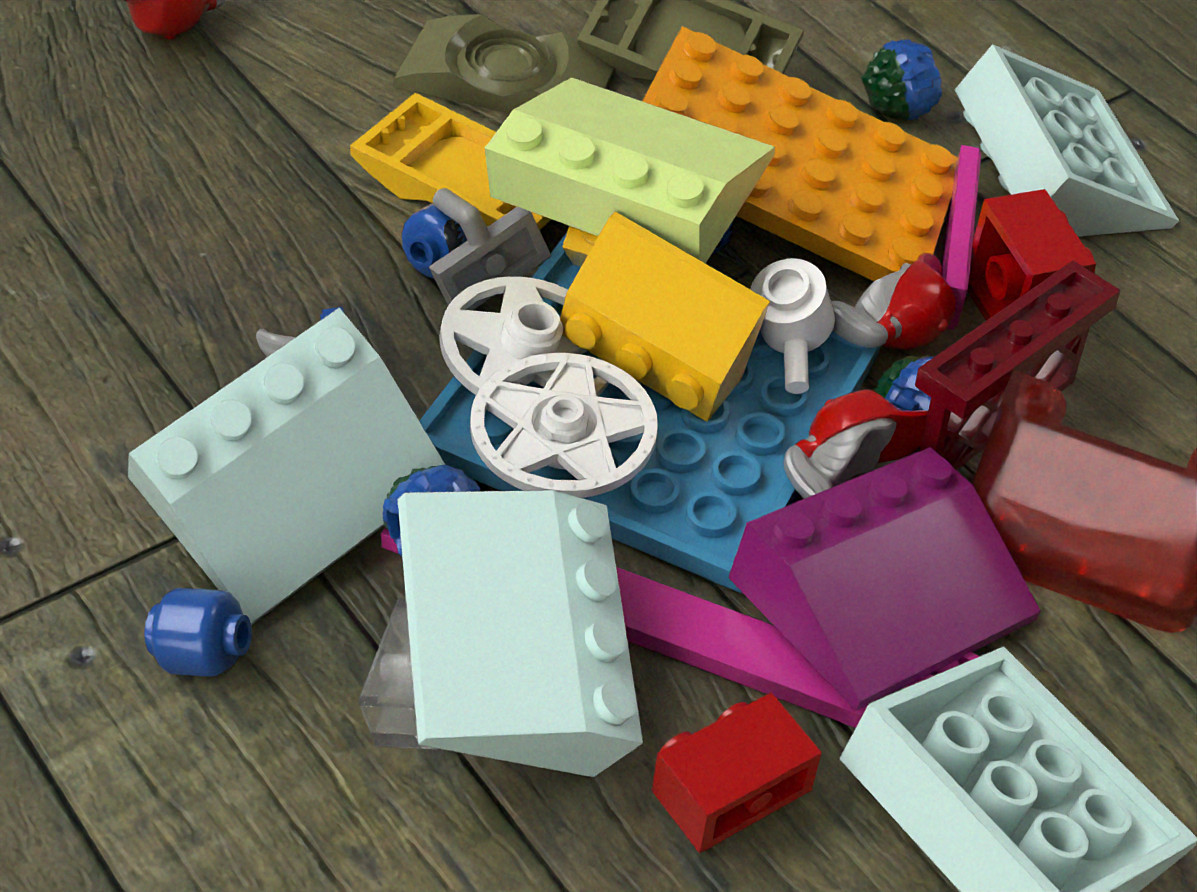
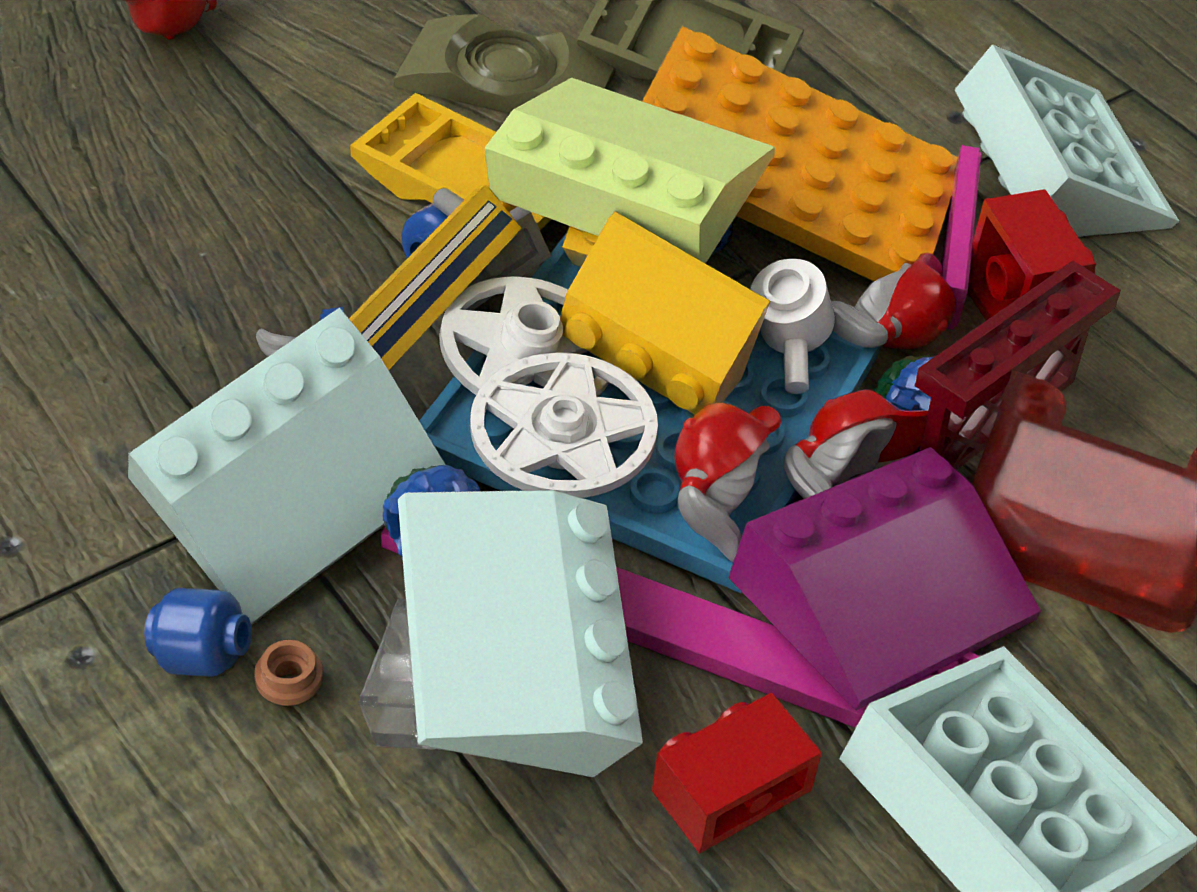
(284, 659): none -> nougat plate
(435, 274): none -> yellow tile
(718, 467): none -> hair
(902, 80): piece -> none

